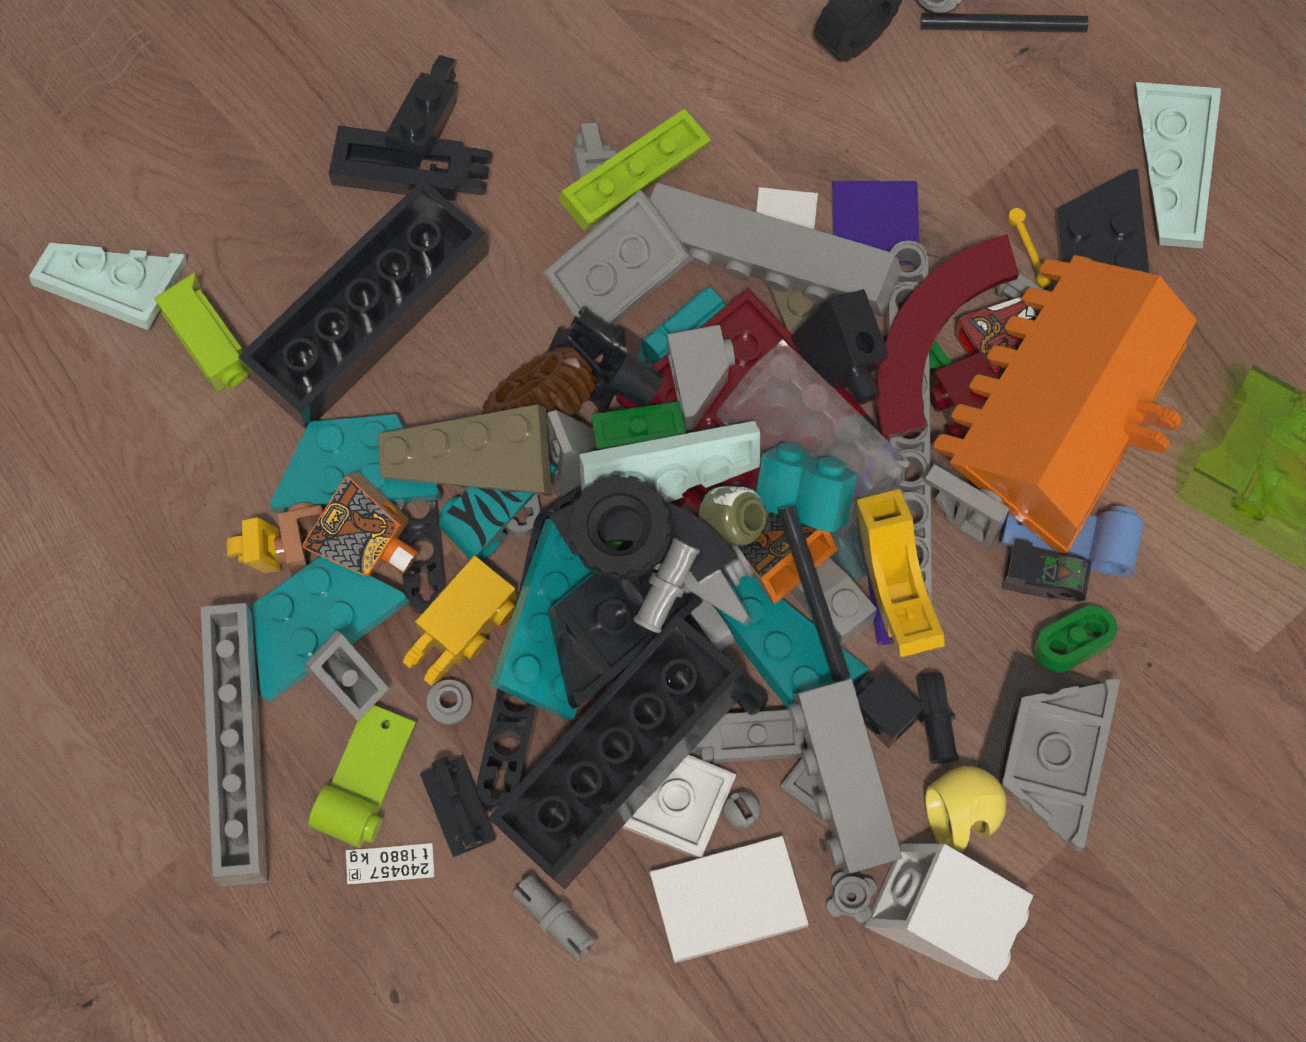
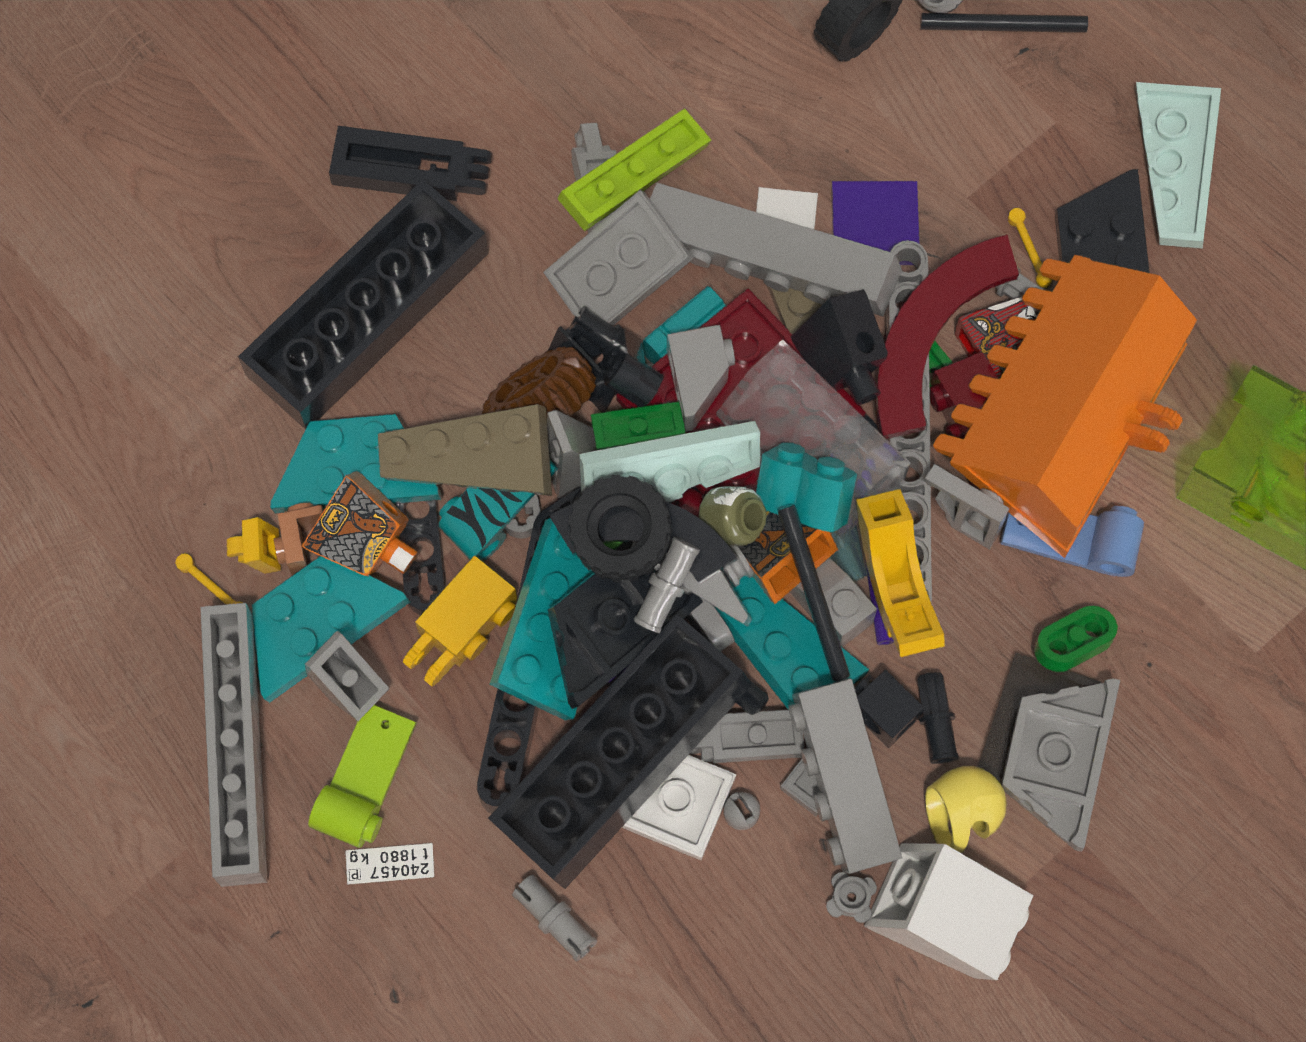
(108, 281): light aqua wing -> none
(186, 564): none -> yellow hinge
(202, 333): lime window -> none
(424, 109): black hinge -> none
(452, 715): light grey plate -> none
(457, 806): black hinge -> none
(728, 899): white tile -> none
(1046, 573): black leg -> none

